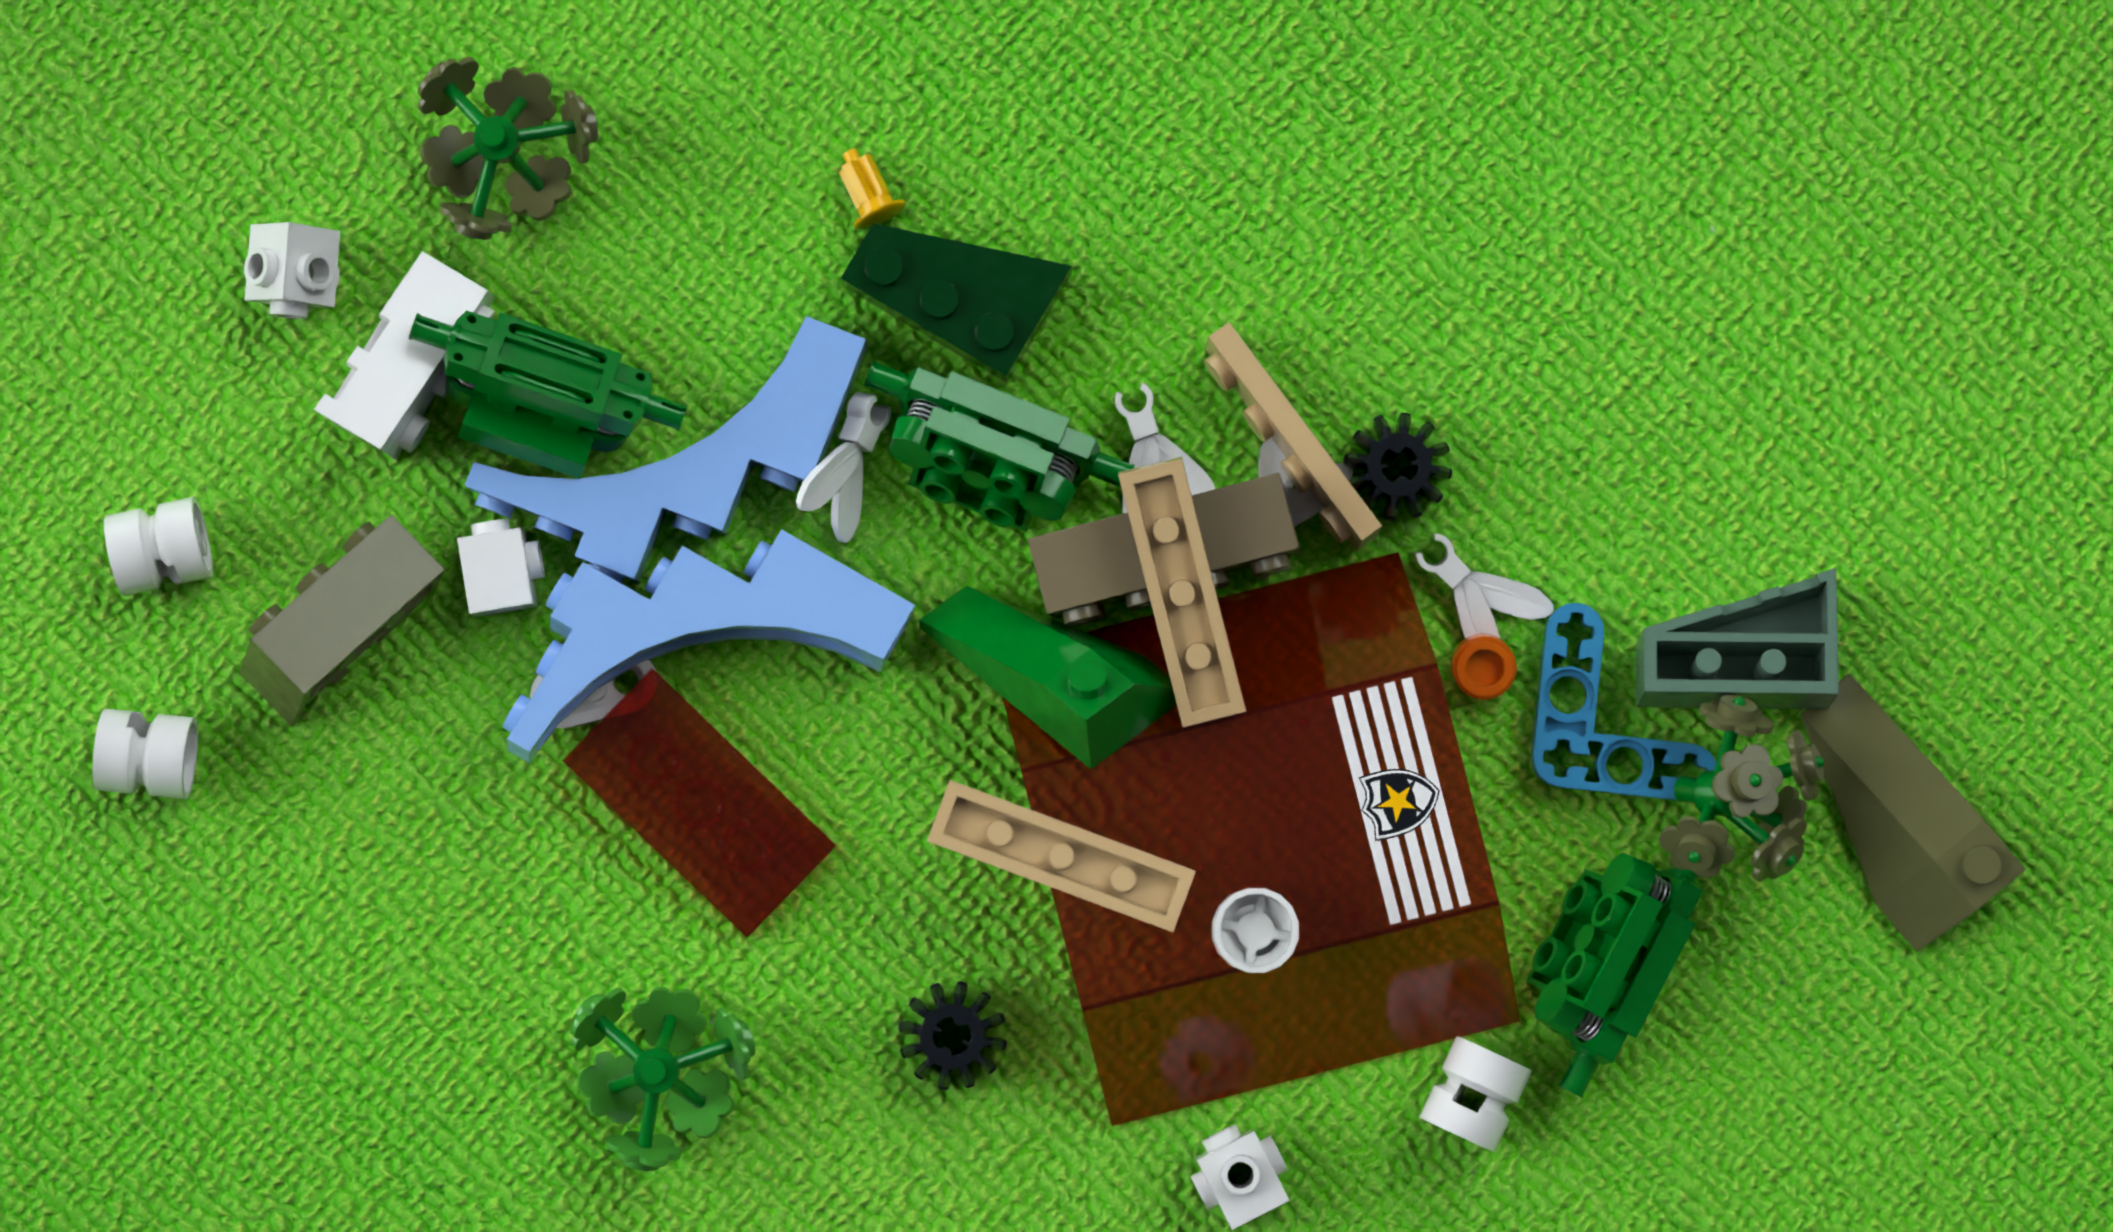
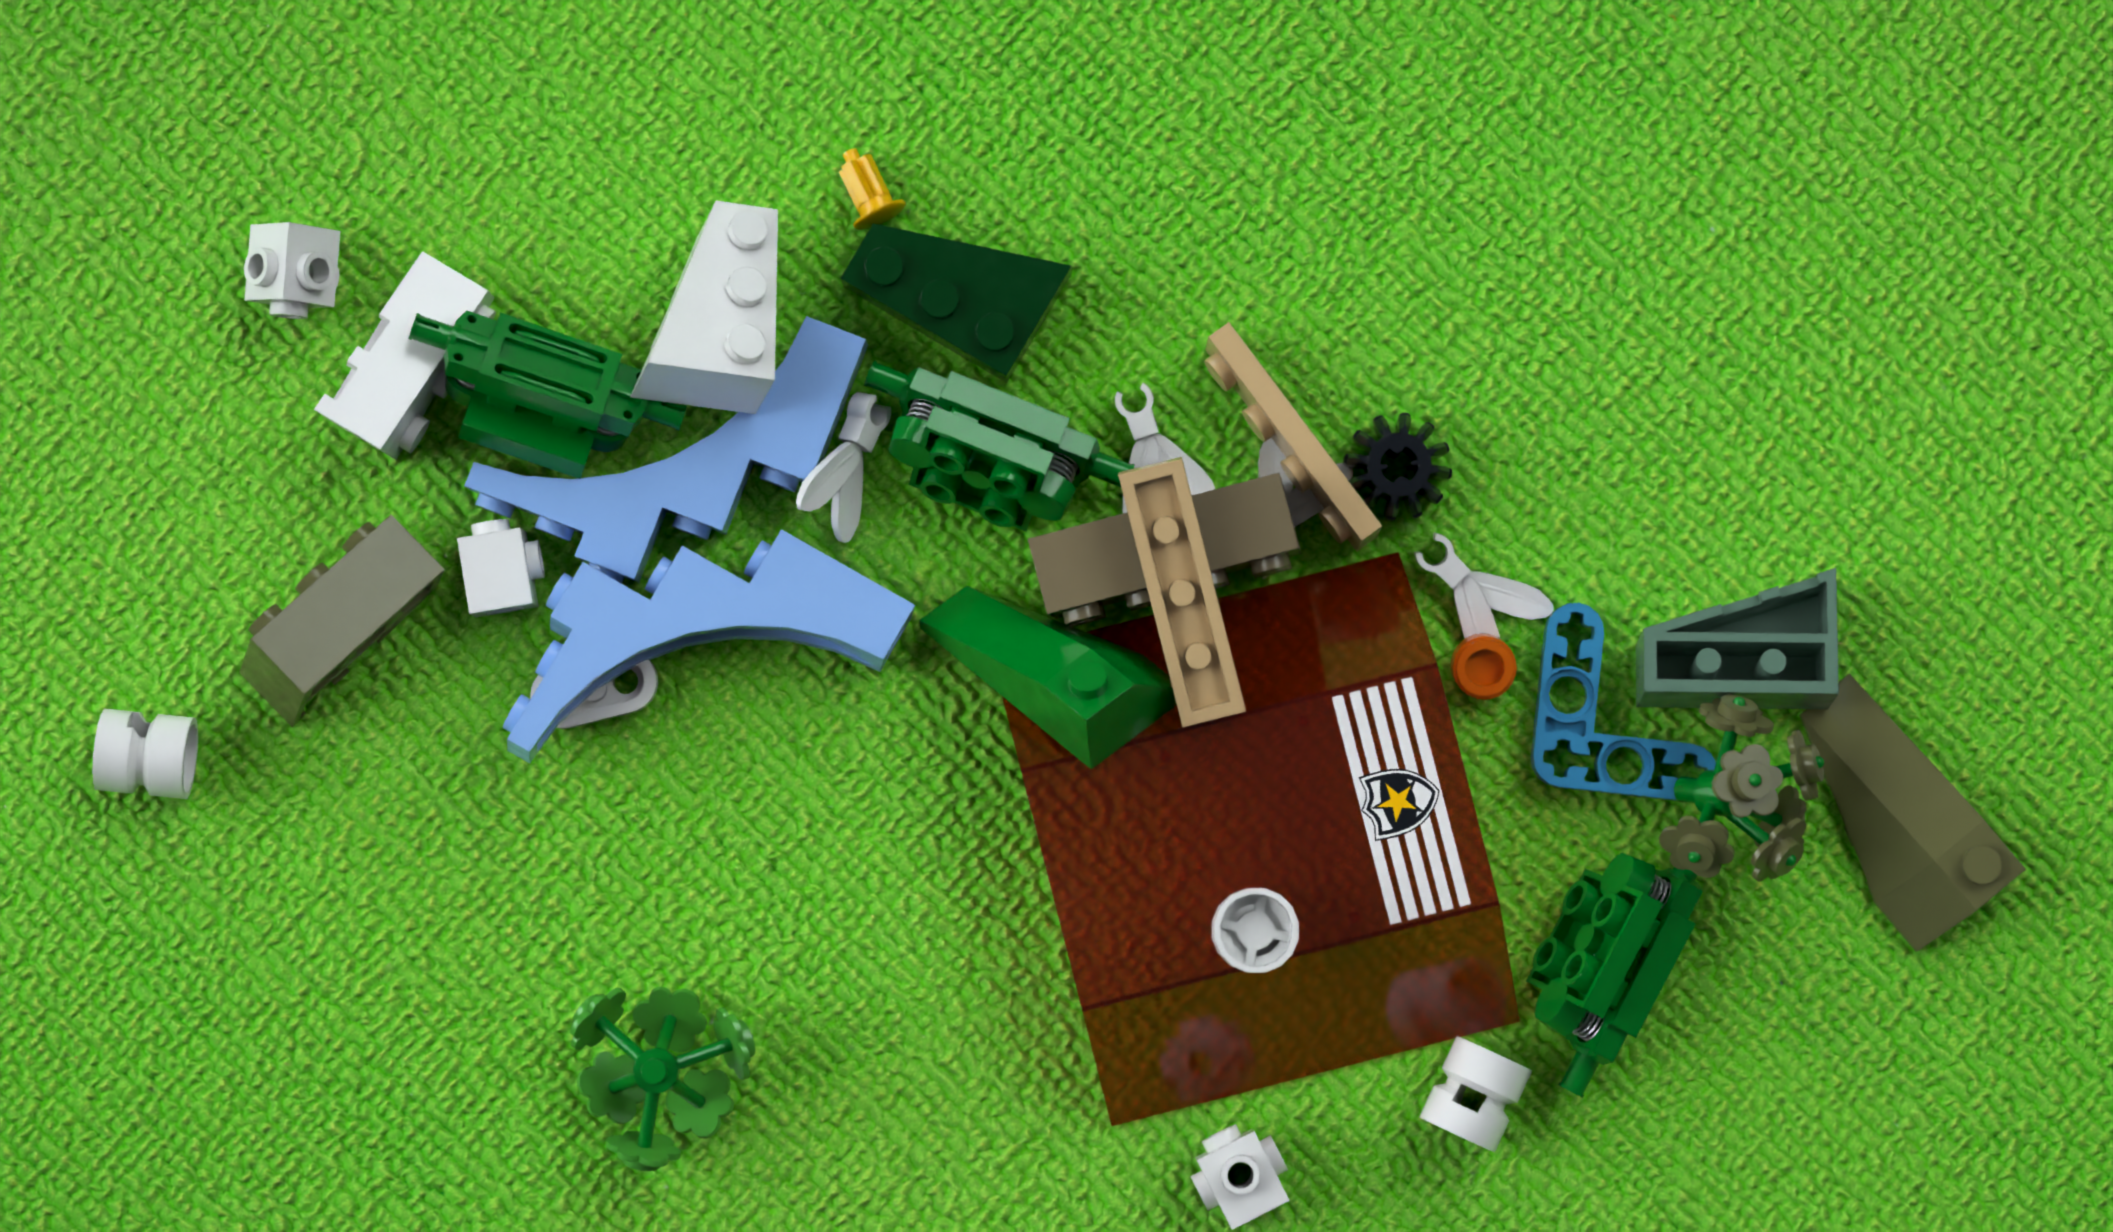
(158, 546): white wheel -> none
(519, 114): olive plant -> none
(699, 802): clear red tile -> none
(721, 318): none -> white wedge
(943, 1055): black gear -> none
(1061, 856): tan plate -> none

